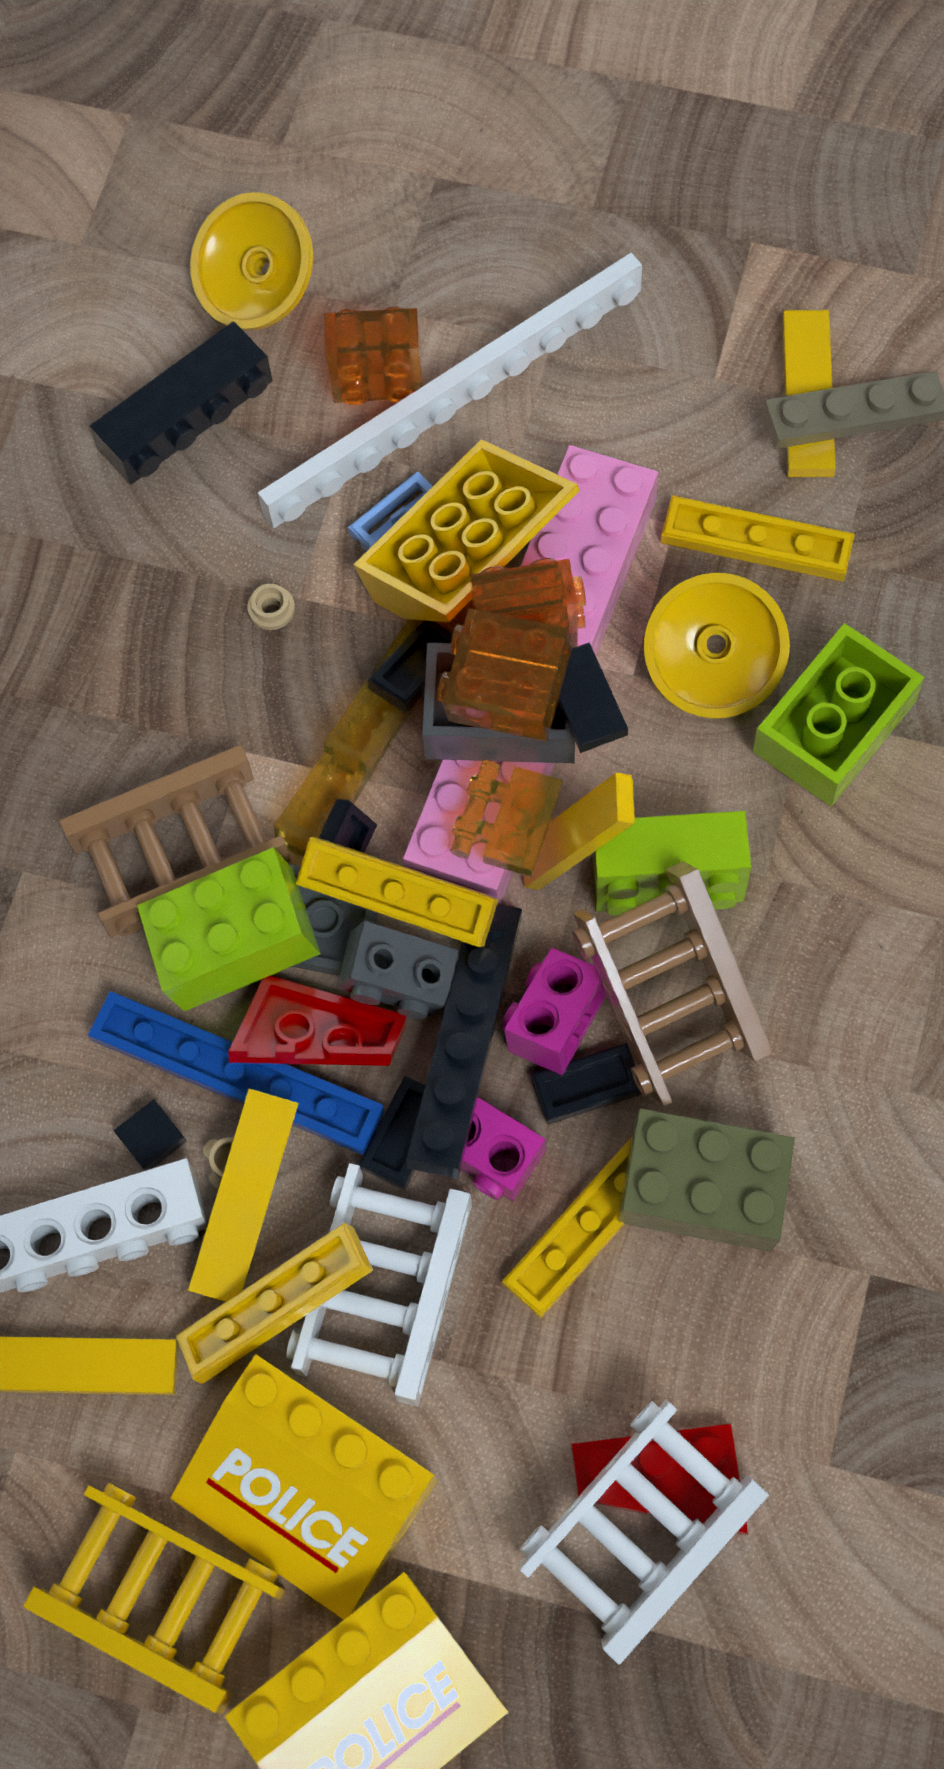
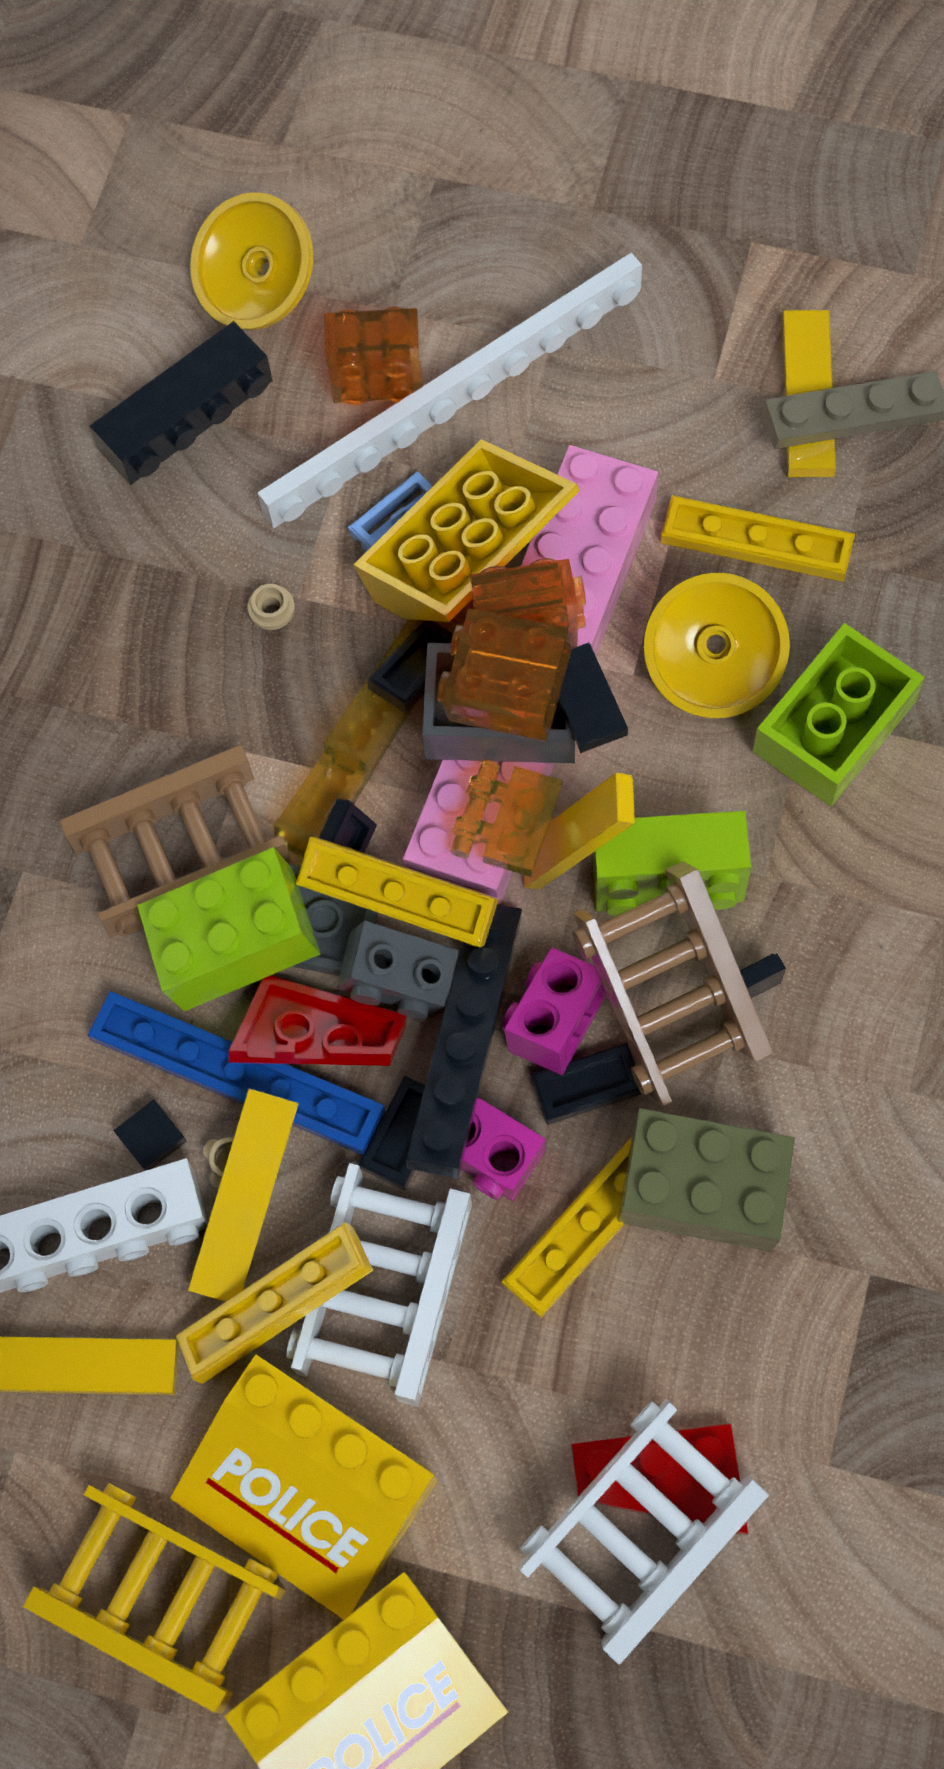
(763, 974): none -> black tile

